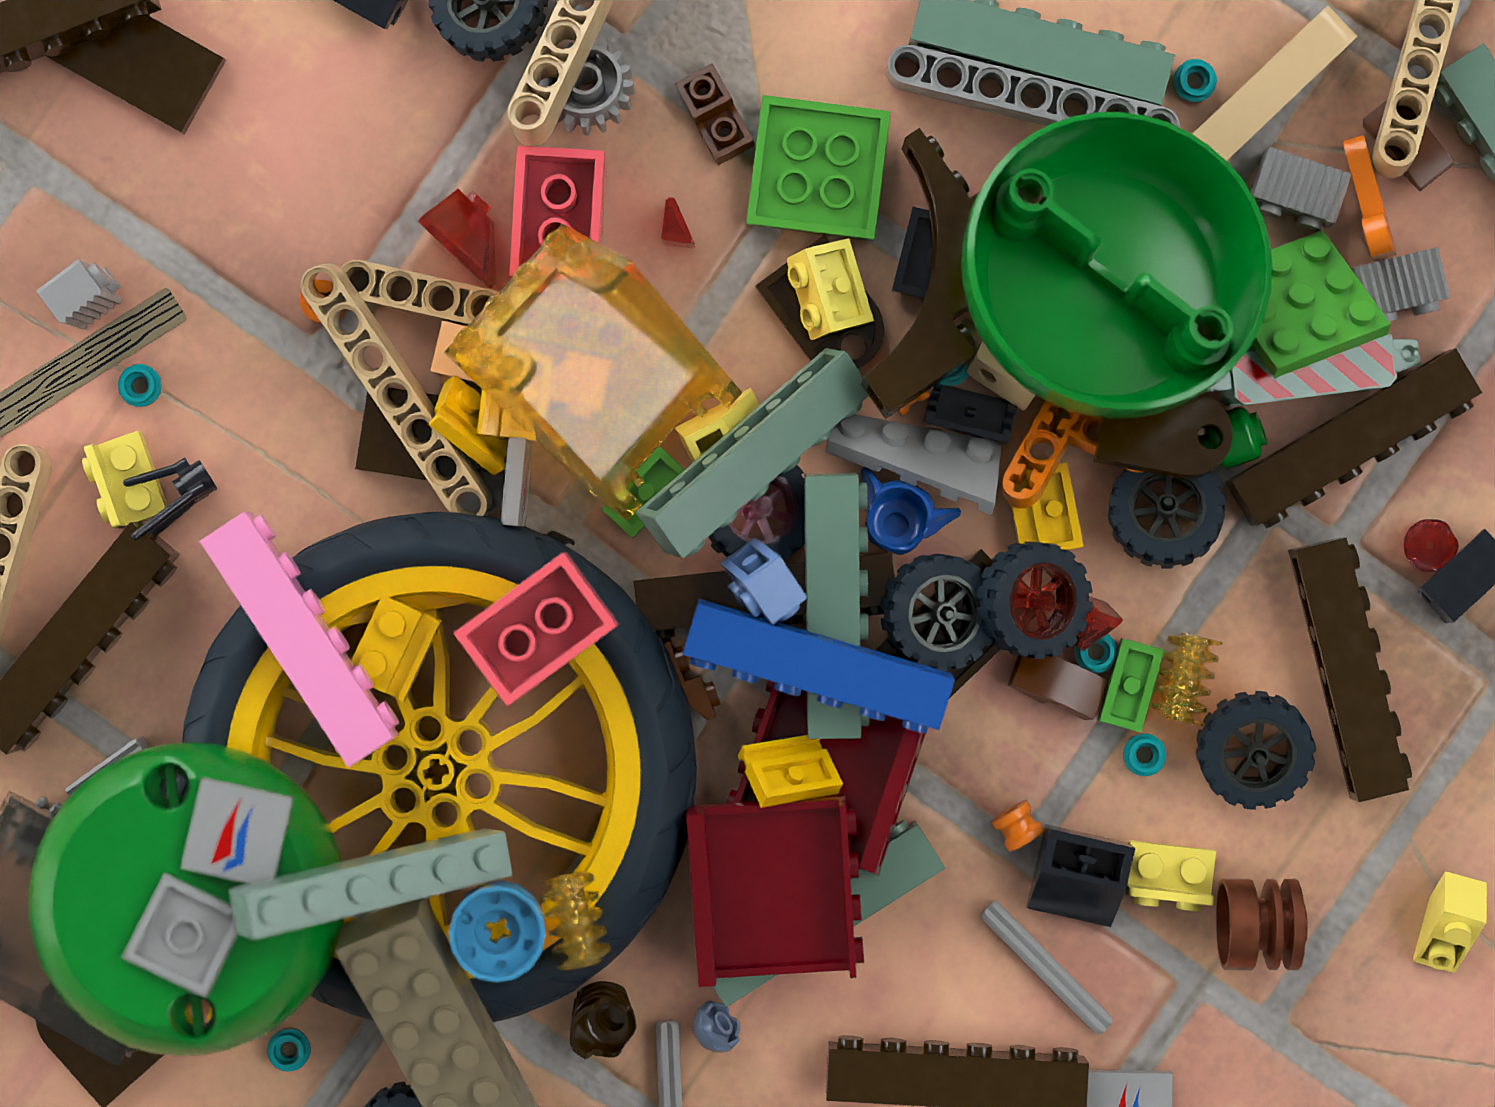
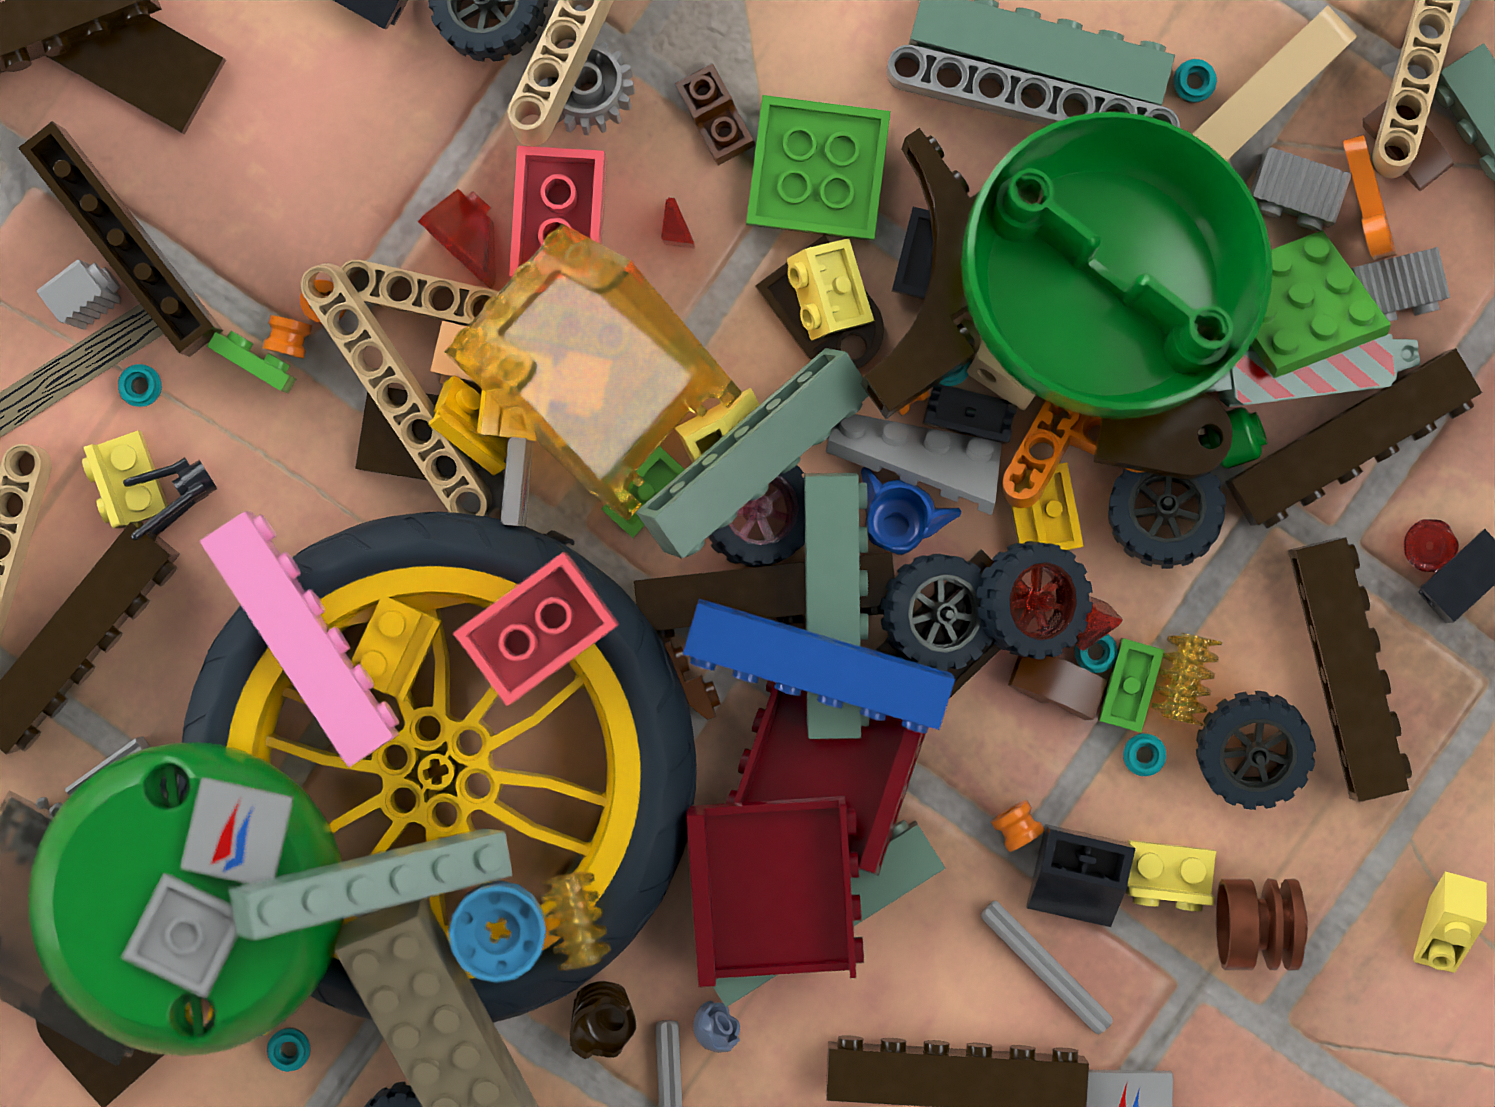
(120, 239): none -> dark brown brick
(237, 350): none -> bright green plate
(287, 336): none -> orange wheel
(763, 582): medium blue brick -> none
(789, 770): yellow plate -> none

